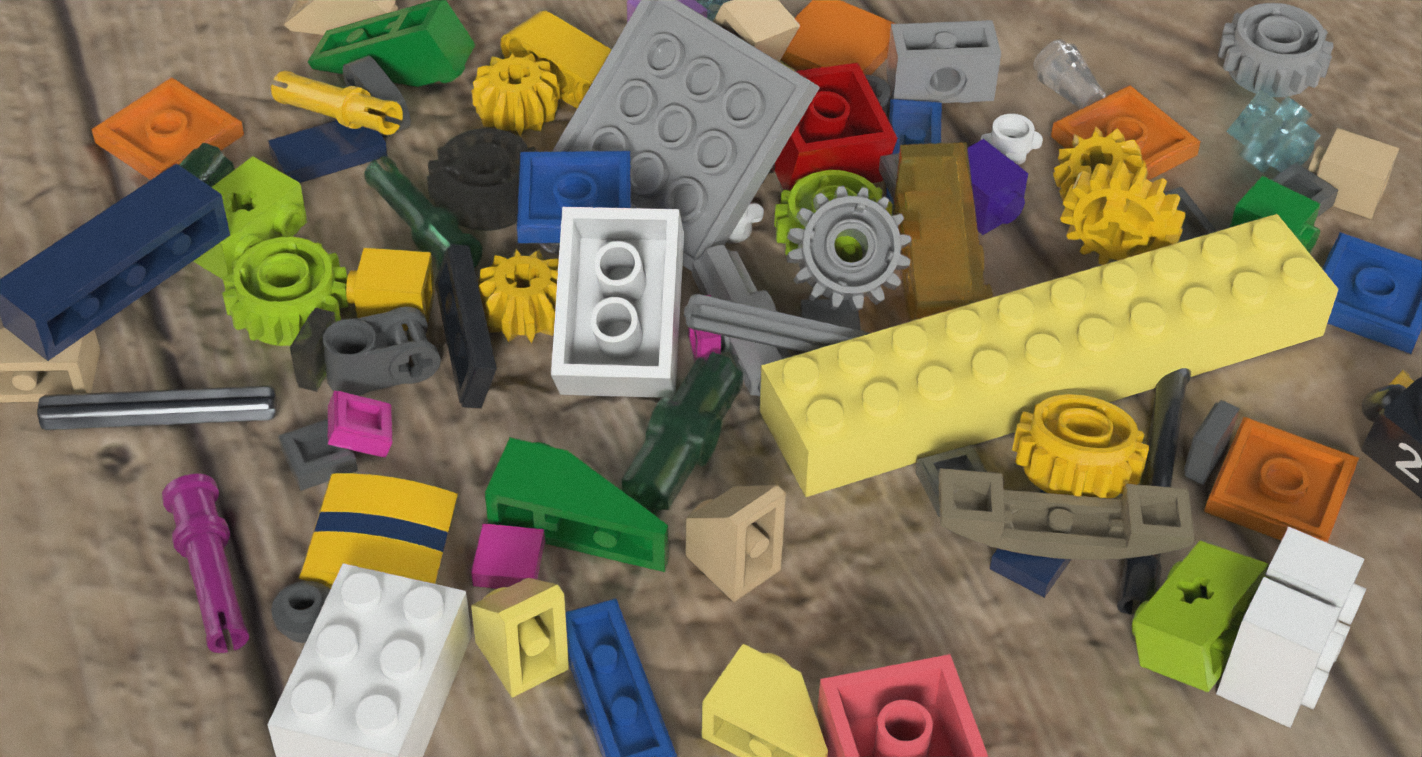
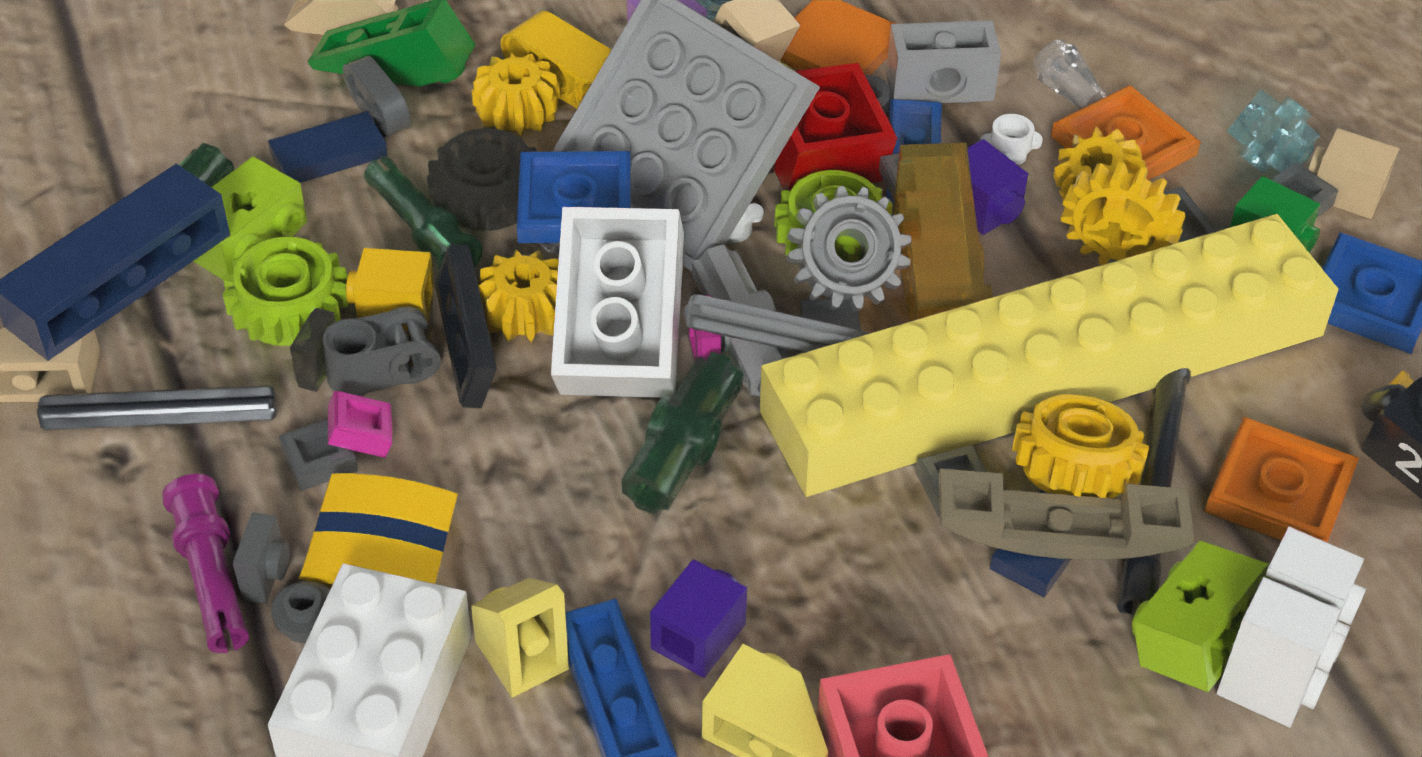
(165, 128): orange tile -> none
(260, 558): none -> dark grey plate
(349, 105): yellow pin -> none
(507, 555): dark pink tile -> none
(573, 505): green slope -> none
(698, 617): none -> dark purple brick
(738, 537): tan slope -> none
(1211, 441): dark grey tile -> none
(1275, 49): light grey gear -> none

